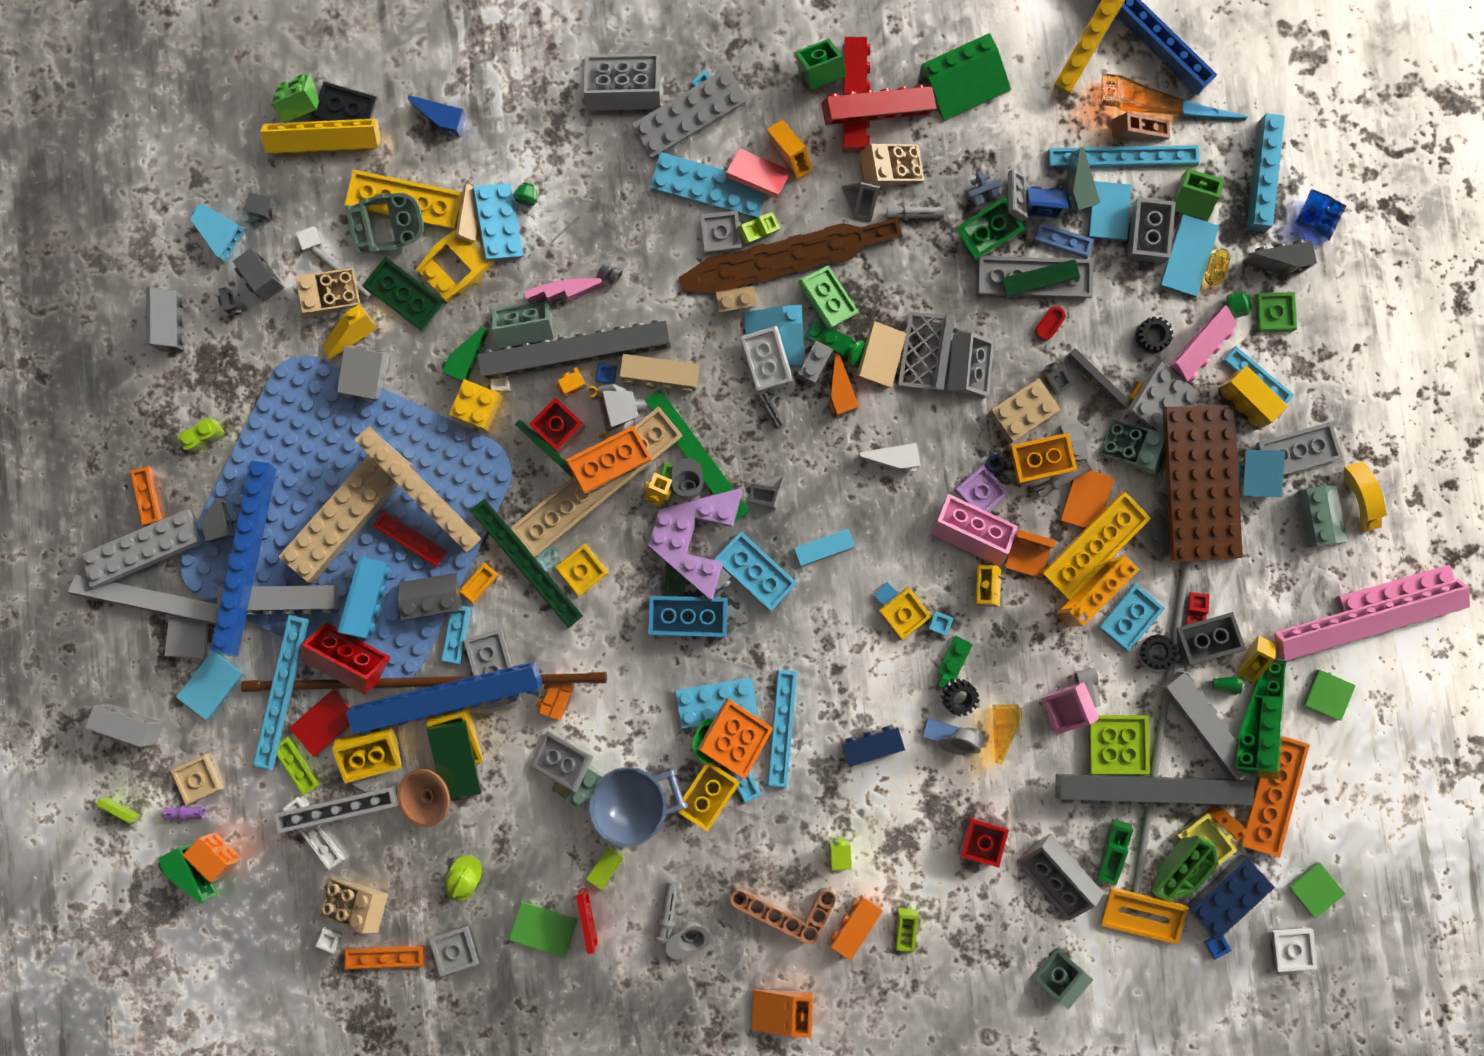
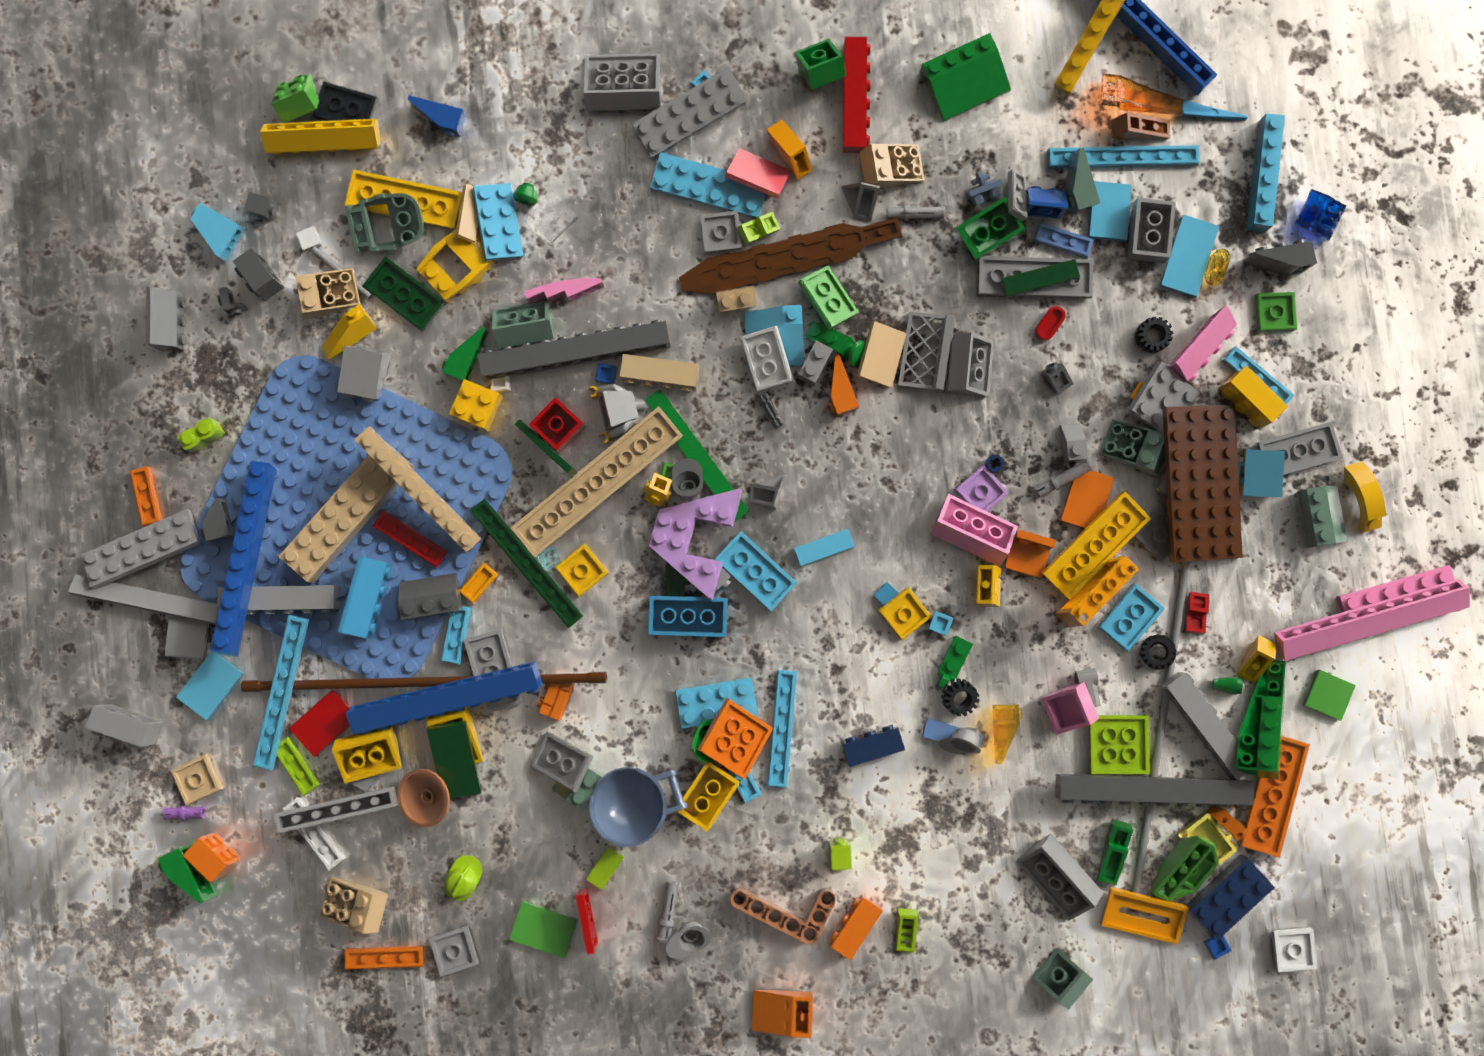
(118, 810): lime tile -> none
(328, 940): white tile -> none
(344, 658): red slope -> none
(571, 383): light orange brick -> none
(608, 460): orange tile -> none
(609, 272): dark grey wheel -> none
(878, 105): brick -> none
(898, 457): white slope -> none
(983, 841): red brick -> none
(1024, 411): tan brick -> none
(1042, 458): light orange slope -> none
(1101, 383): dark grey plate -> none
(1197, 194): bright green slope -> none
(1209, 640): dark grey slope -> none
(1238, 304): green head -> none
(1316, 890): bright green tile -> none

